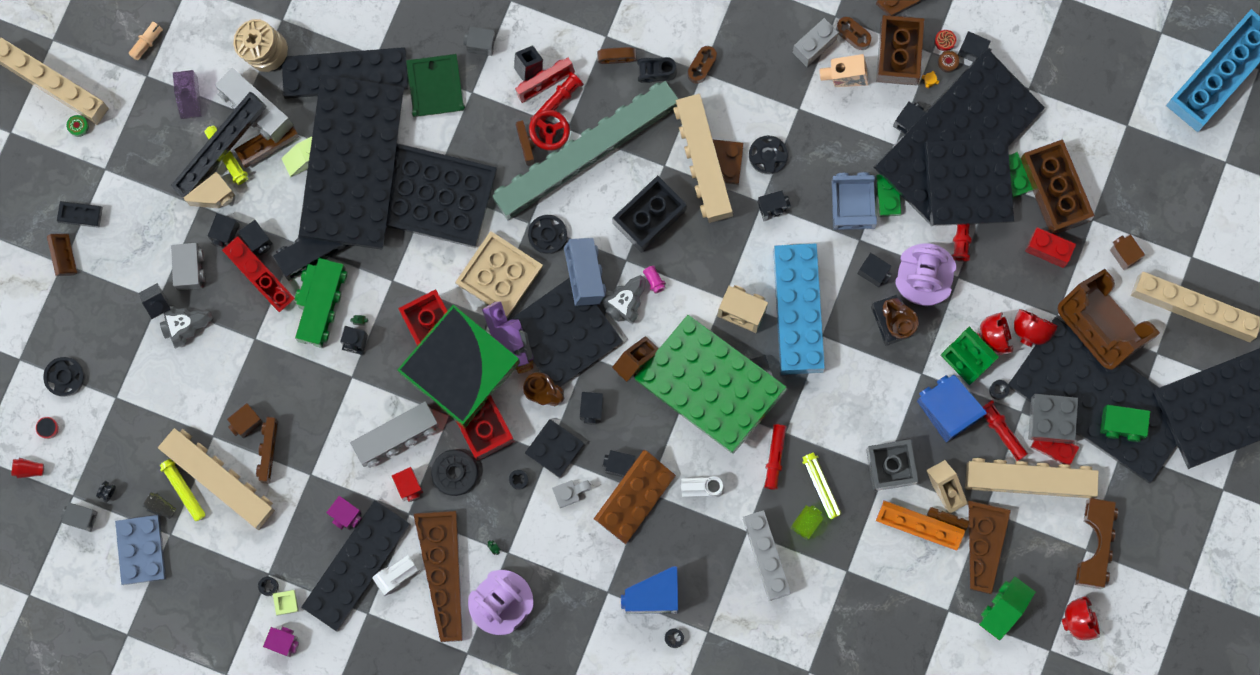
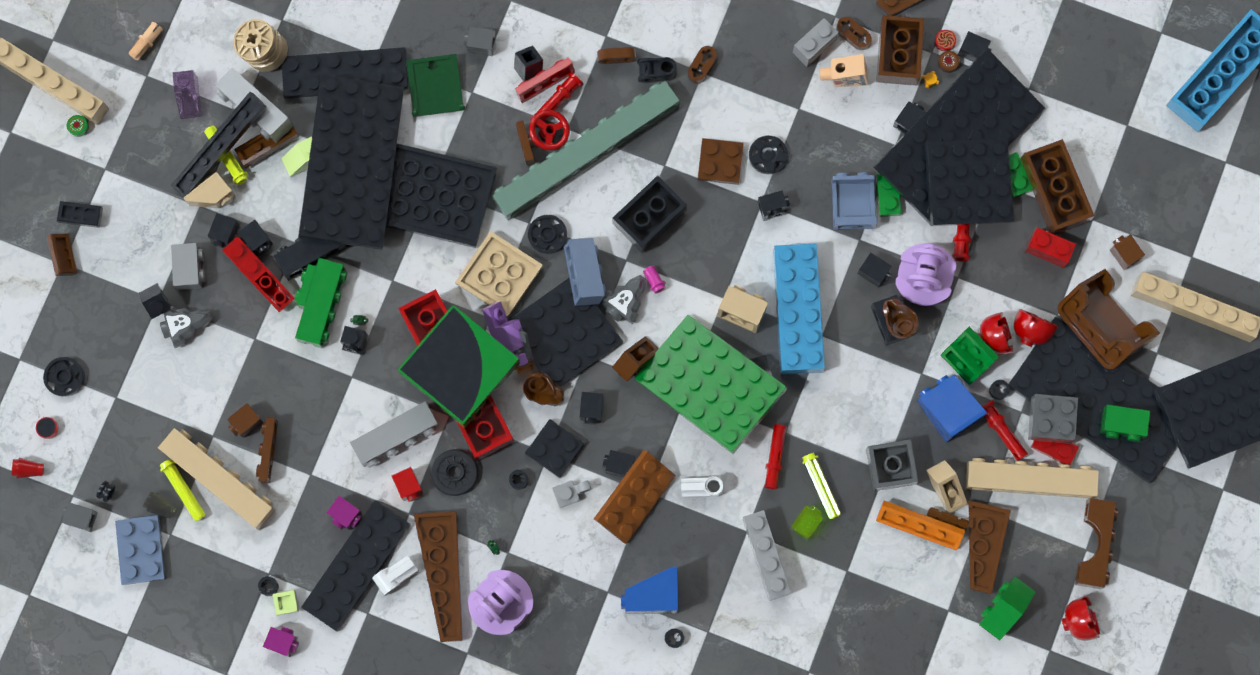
(704, 158): tan brick -> none

